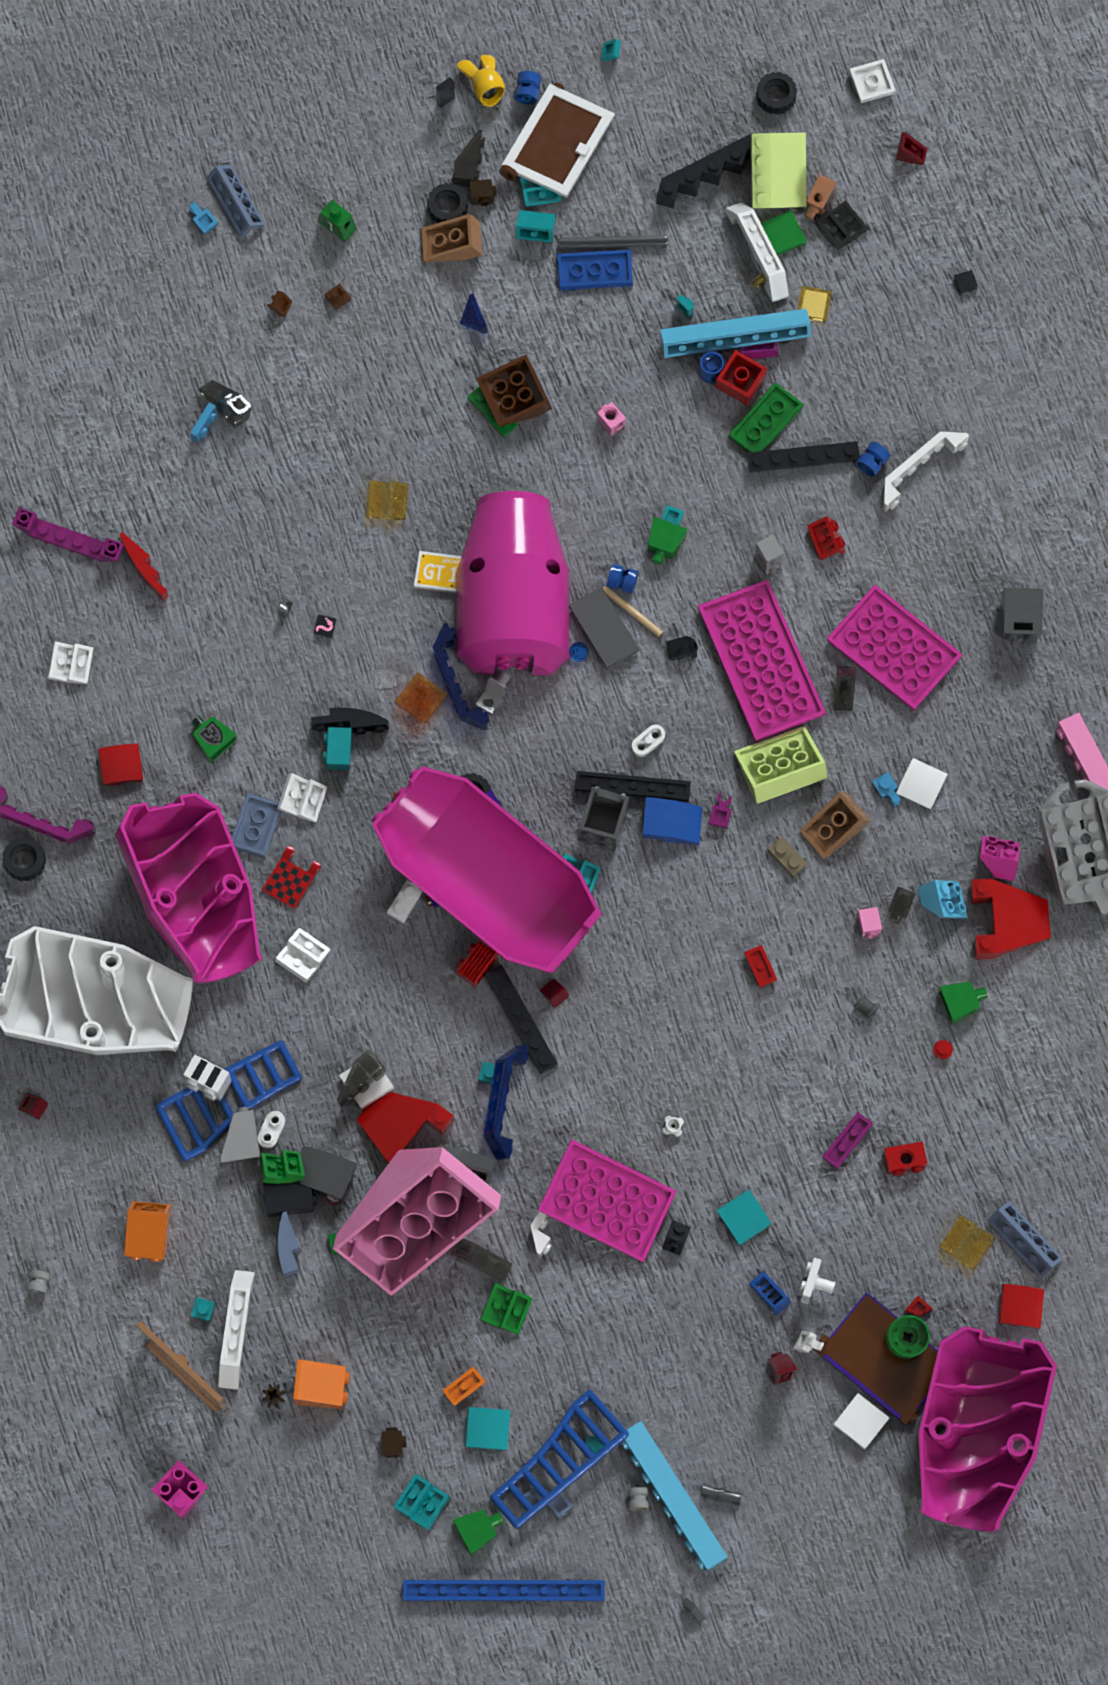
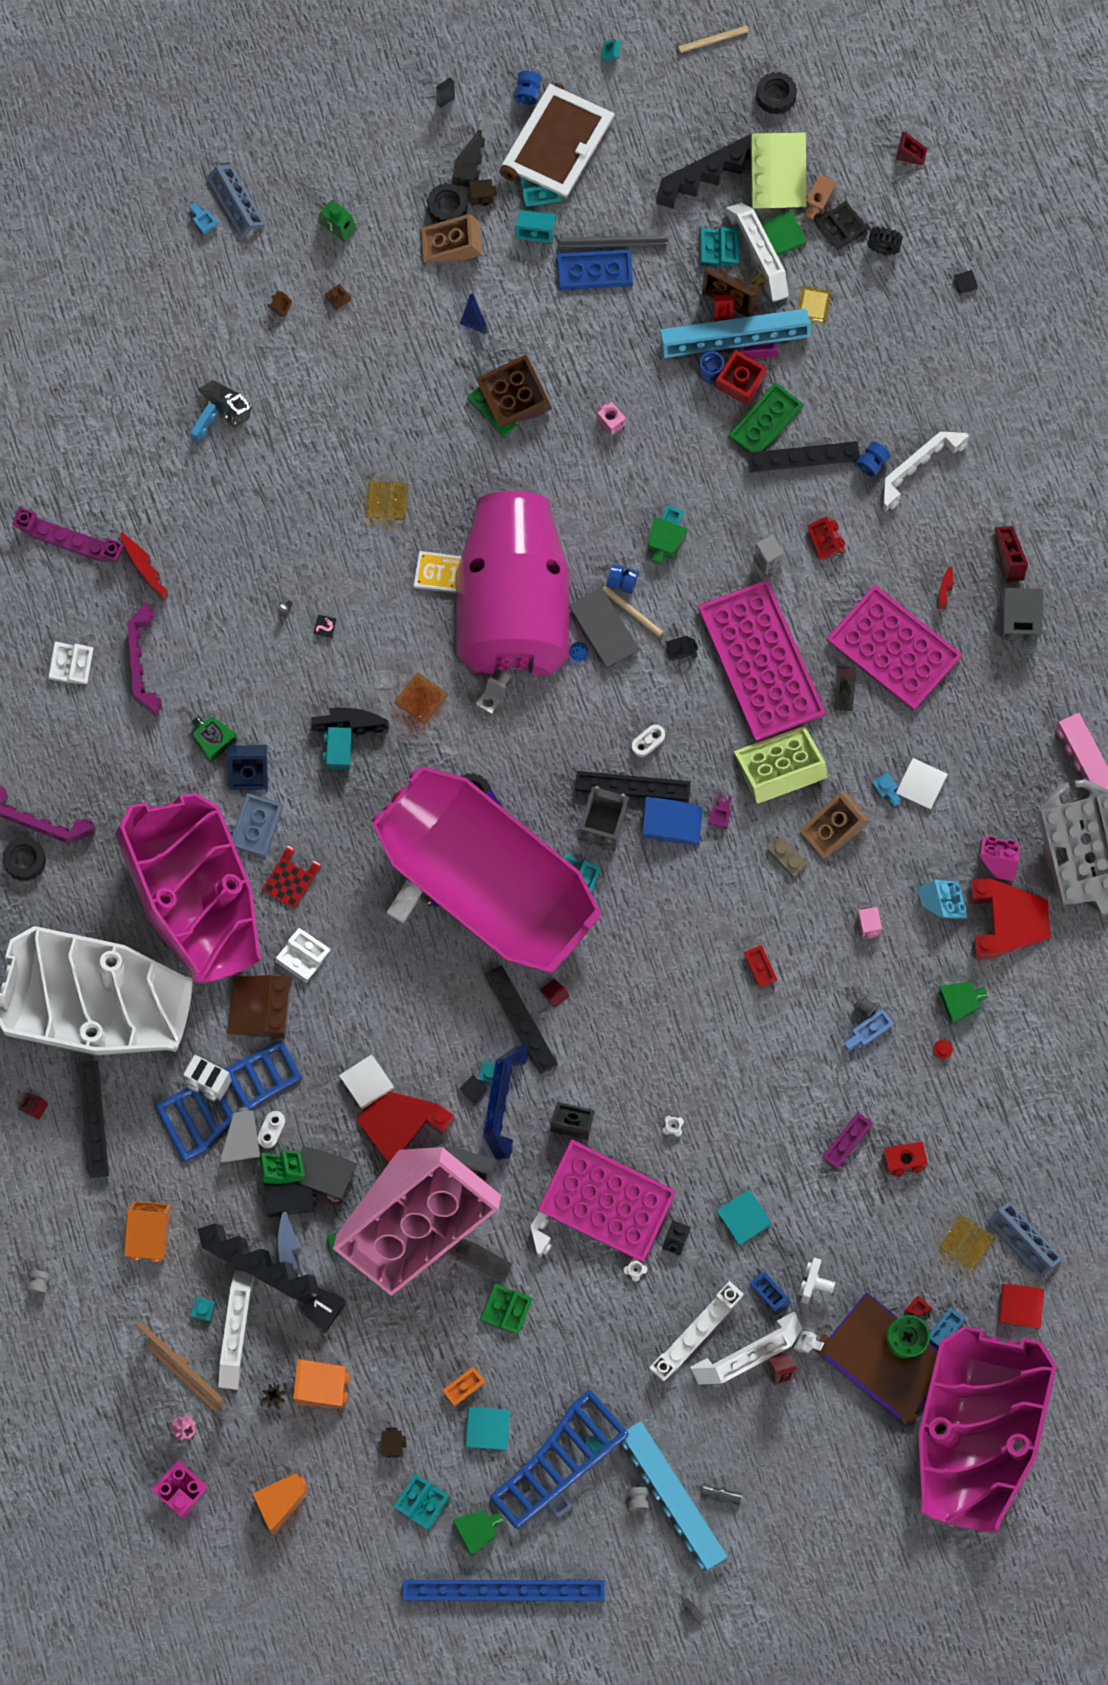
(93, 1119): none -> black plate
(120, 764): red slope -> none
(141, 619): none -> magenta slope
(183, 1427): none -> bright pink gear
(248, 767): none -> dark blue slope
(257, 1263): none -> black brick
(259, 1006): none -> reddish brown slope
(280, 1500): none -> orange slope
(302, 797): white slope -> none
(323, 1309): none -> black torso
(363, 1072): clear smoke slope -> none
(472, 1088): none -> black tile
(473, 717): clear blue slope -> none
(476, 964): red brick -> none
(483, 79): yellow piece -> none
(572, 1120): none -> pearl dark grey slope
(640, 1269): none -> white plate
(685, 305): teal plate -> none
(697, 1332): none -> white slope
(713, 39): none -> tan bar
(719, 246): none -> teal slope
(719, 283): none -> reddish brown slope
(723, 307): none -> red plate
(749, 1356): none -> white slope
(861, 1421): white tile -> none
(869, 1030): none -> medium blue hinge
(872, 81): white plate -> none
(885, 240): none -> black tyre
(900, 905): clear smoke slope -> none
(946, 585): none -> red slope
(946, 1326): none -> dark azure plate
(1011, 555): none -> dark red slope

